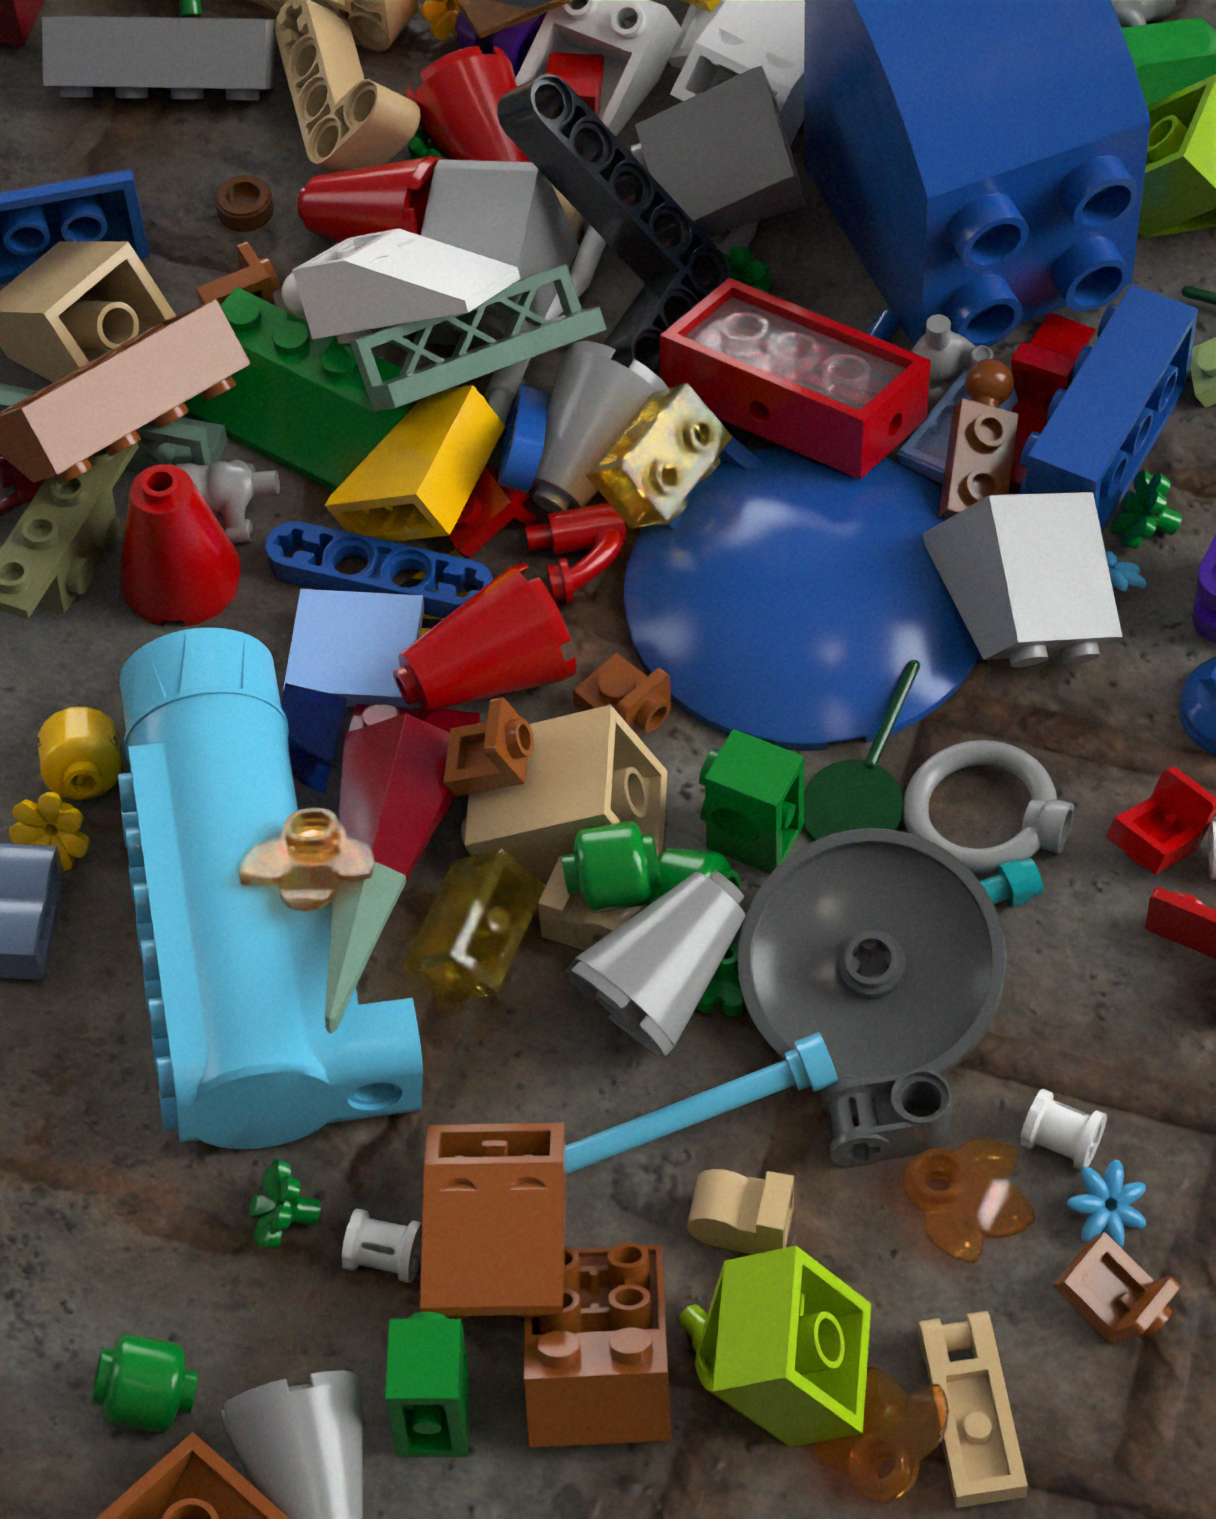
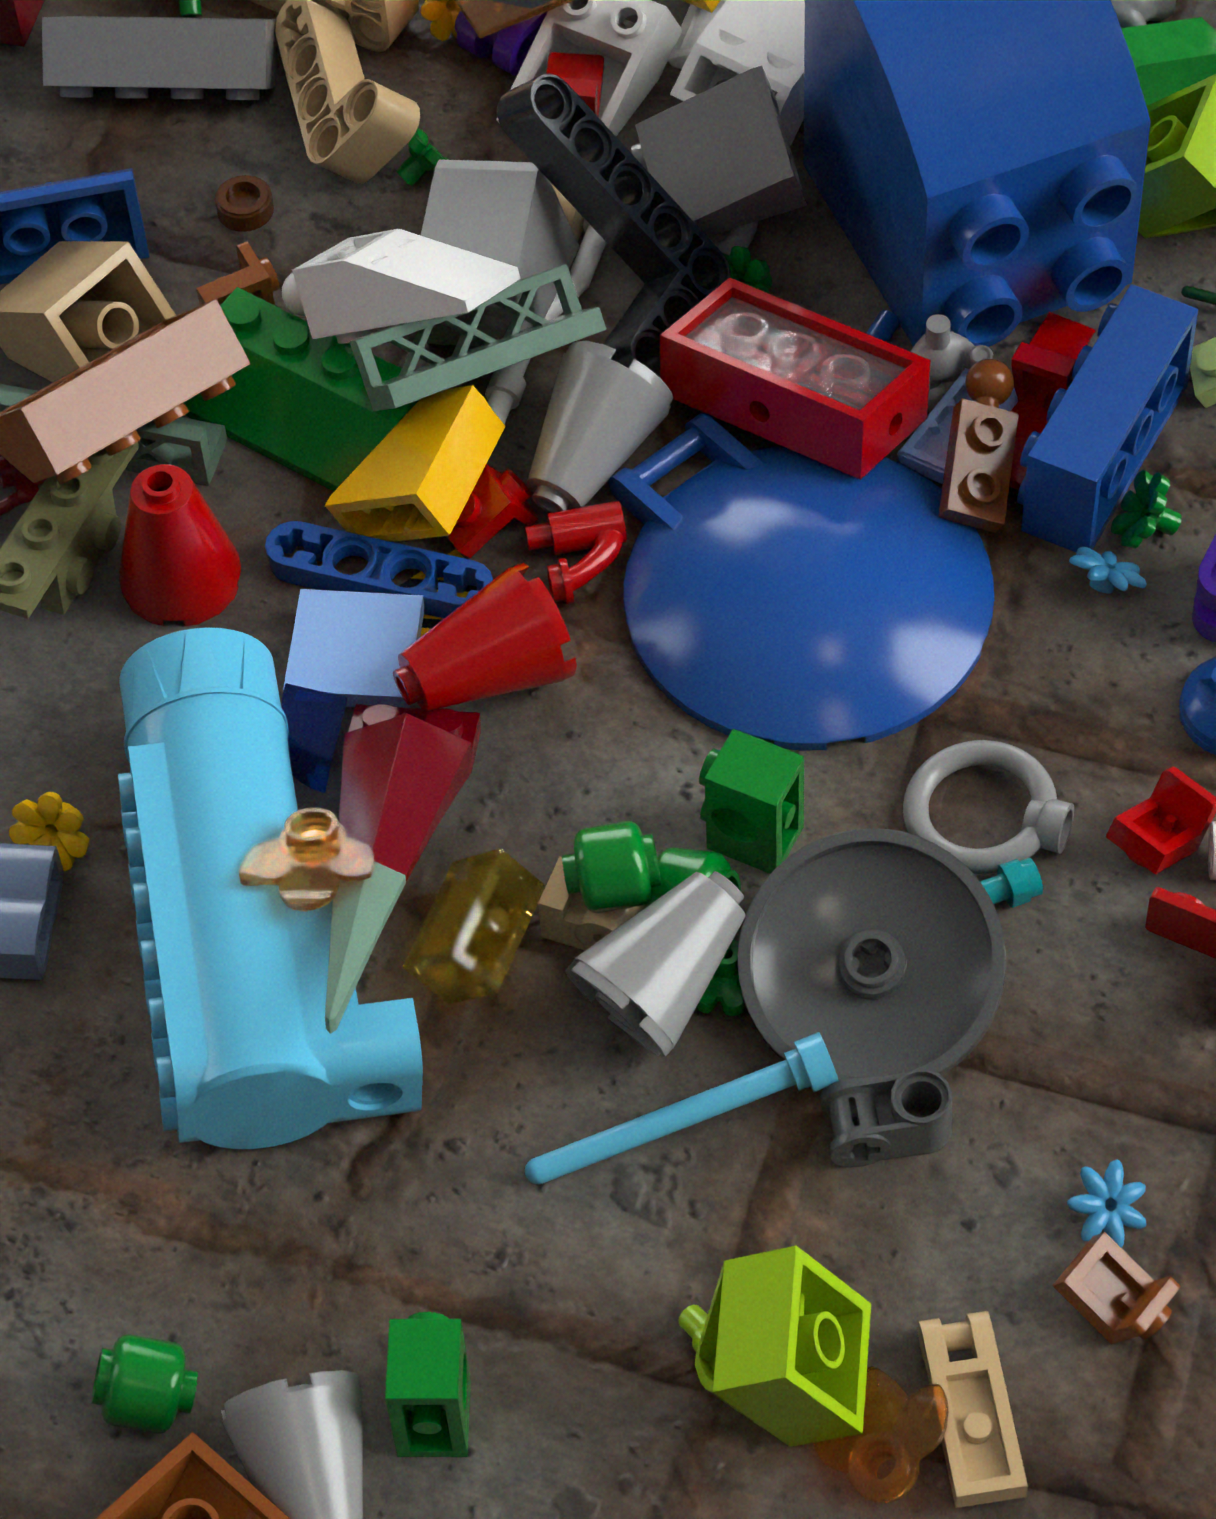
(80, 749): yellow head -> none
(229, 489): light grey piece -> none
(280, 1205): green plant -> none
(368, 199): red cone -> none
(382, 1245): white bush -> none
(461, 105): red cone -> none
(489, 752): dark orange bracket -> none
(494, 1220): dark orange slope -> none
(523, 438): blue beam -> none
(579, 776): tan slope -> none
(605, 1360): dark orange slope -> none
(636, 697): dark orange bracket -> none
(660, 457): clear yellow brick -> none
(742, 1211): tan leg -> none
(857, 791): dark green piece -> none
(978, 1197): clear orange plate -> none
(1029, 576): slope -> none
(1063, 1129): white bush -> none

